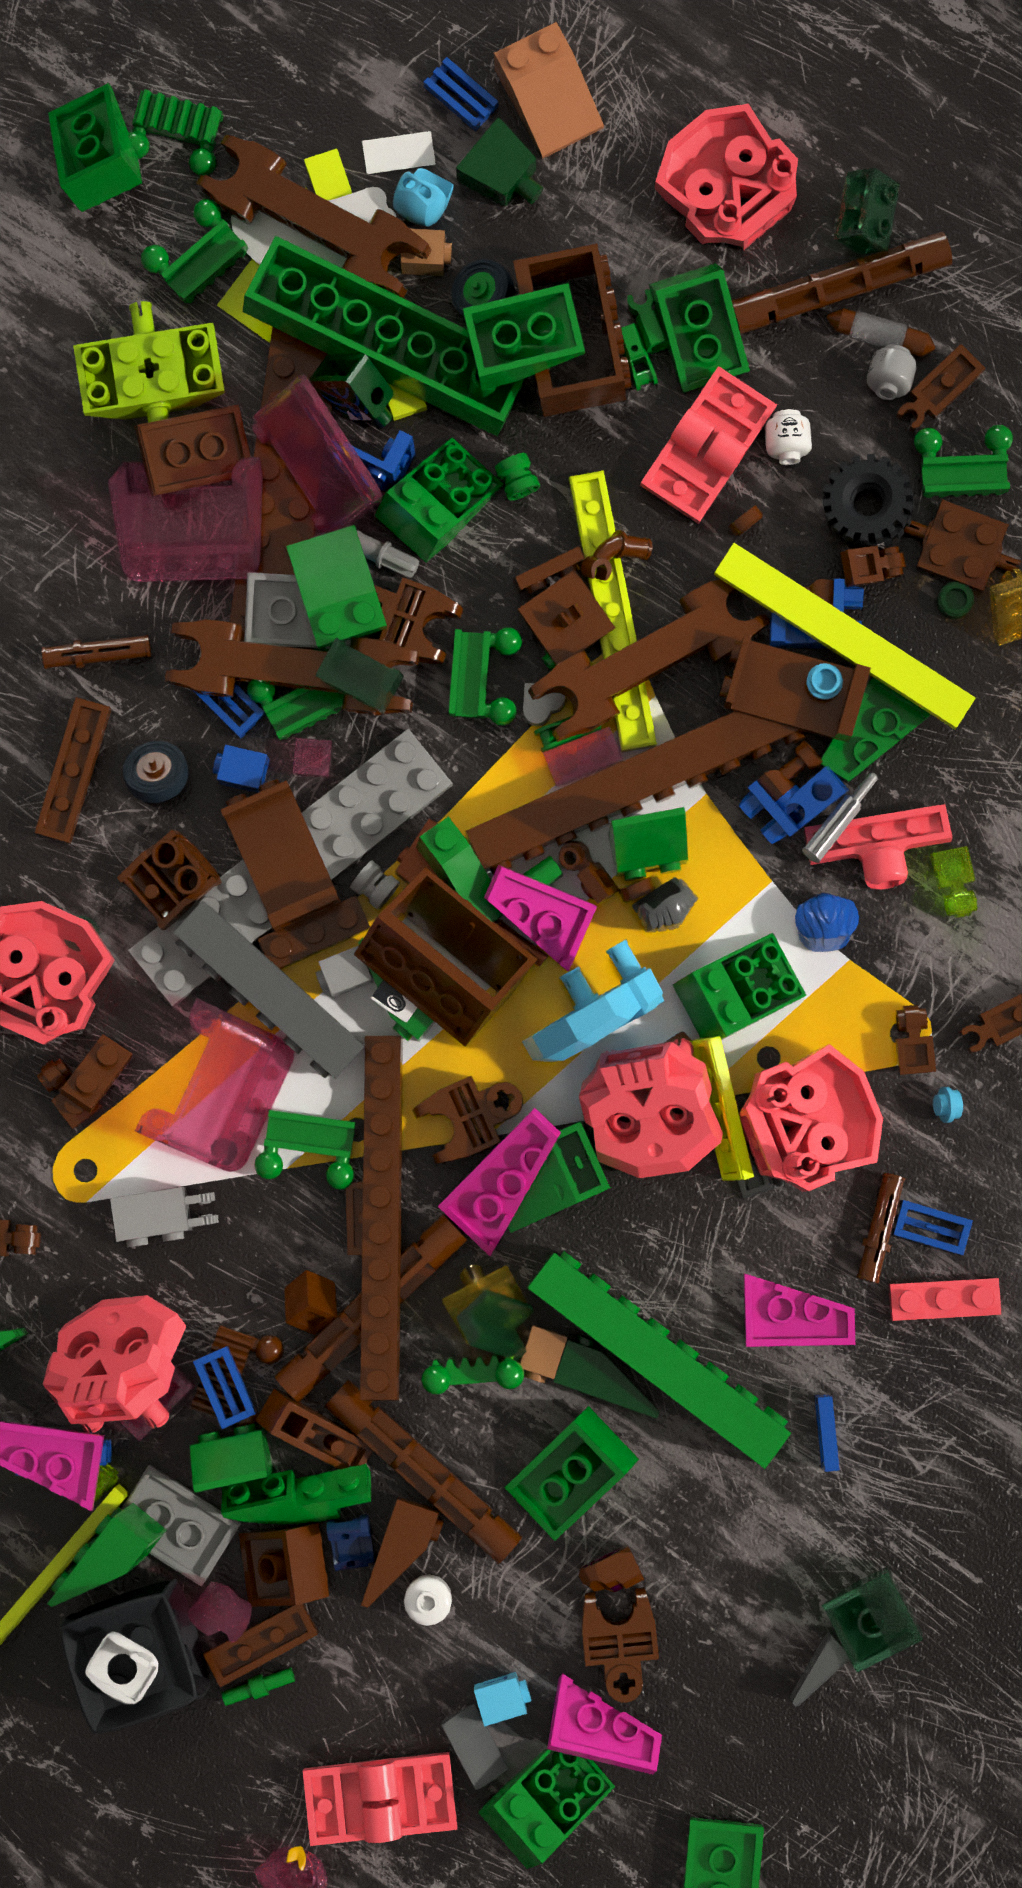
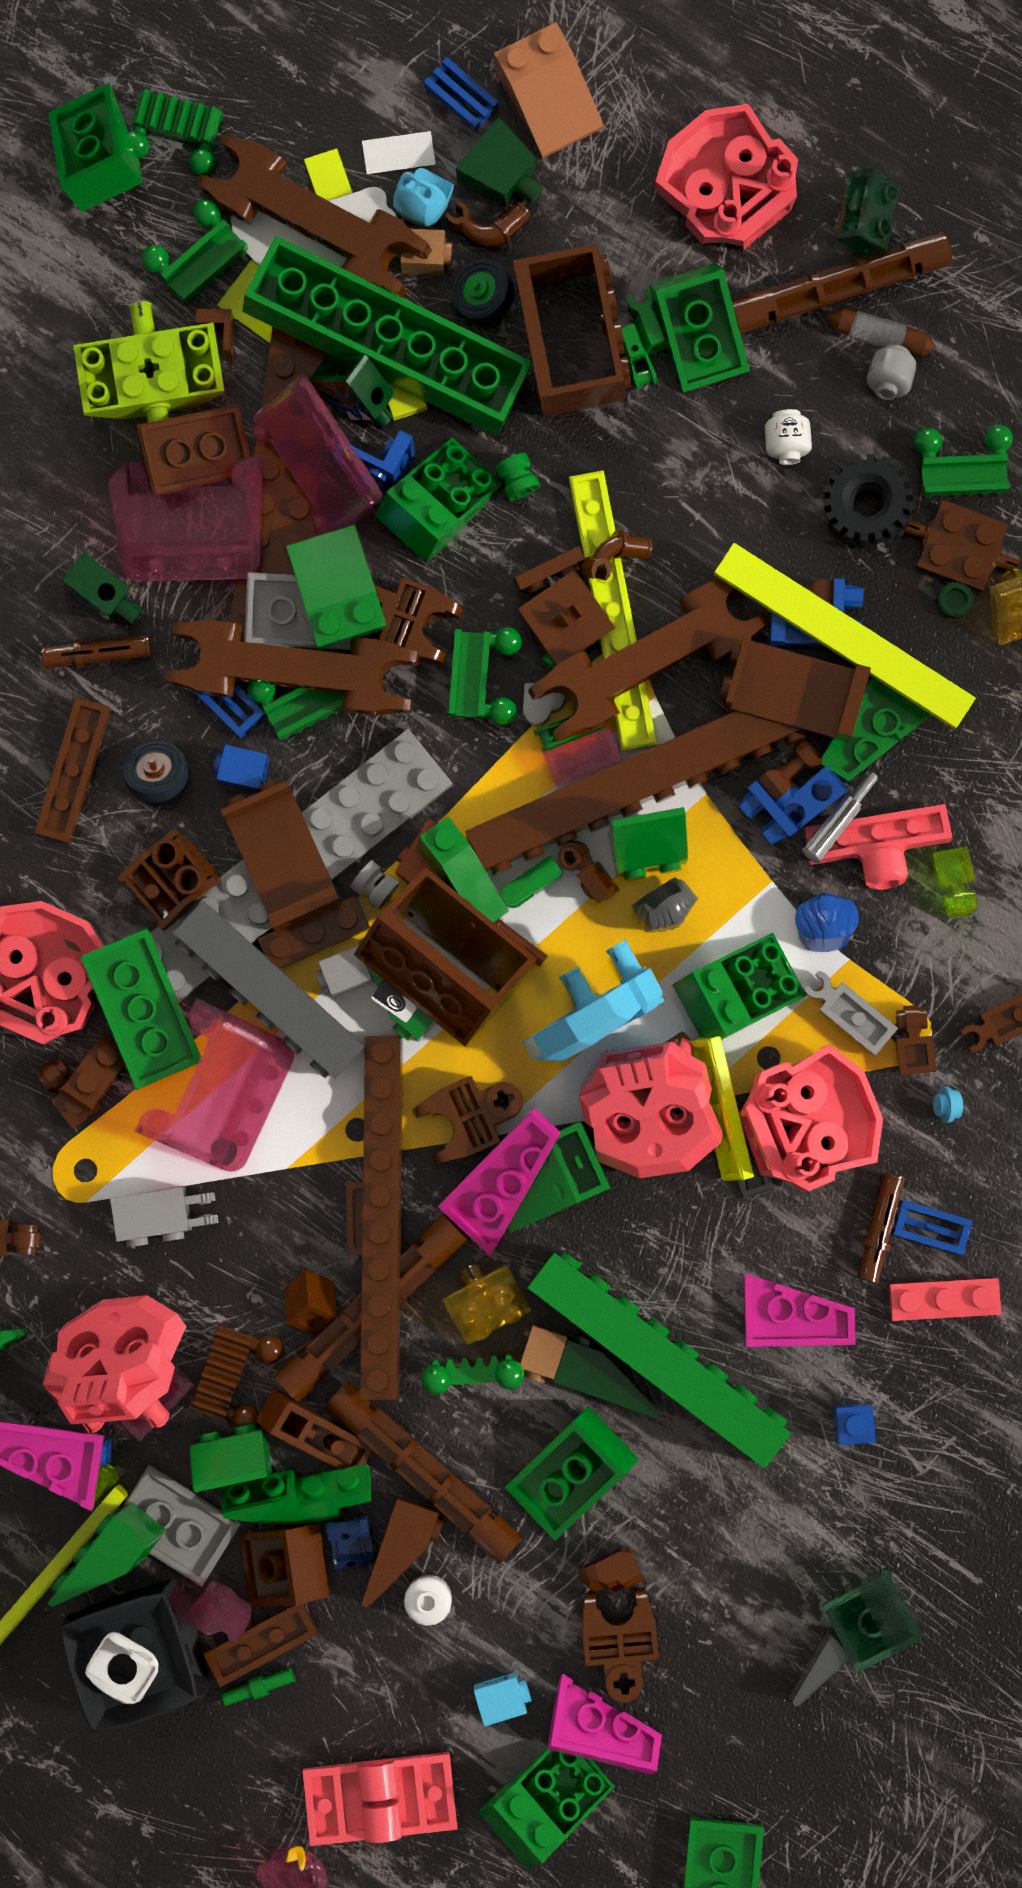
(89, 579): none -> dark green torso
(141, 1008): none -> green plate
(211, 1393): blue tile -> none
(224, 329): none -> reddish brown panel
(308, 1135): green gear -> none
(312, 757): clear pink plate -> none
(359, 676): clear green panel -> none
(385, 555): light grey axle -> none
(474, 1746): dark grey slope -> none
(492, 1323): clear green panel -> none
(496, 231): none -> reddish brown piece
(523, 335): green slope -> none
(542, 912): dark pink wing -> none
(637, 889): reddish brown tile -> none
(708, 445): coral plate -> none
(745, 521): reddish brown tile -> none
(824, 681): medium azure plate -> none
(826, 1432): blue tile -> none
(852, 1014): none -> light grey plate
(853, 1423): none -> blue brick
(871, 565): reddish brown plate -> none
(942, 386): reddish brown plate -> none

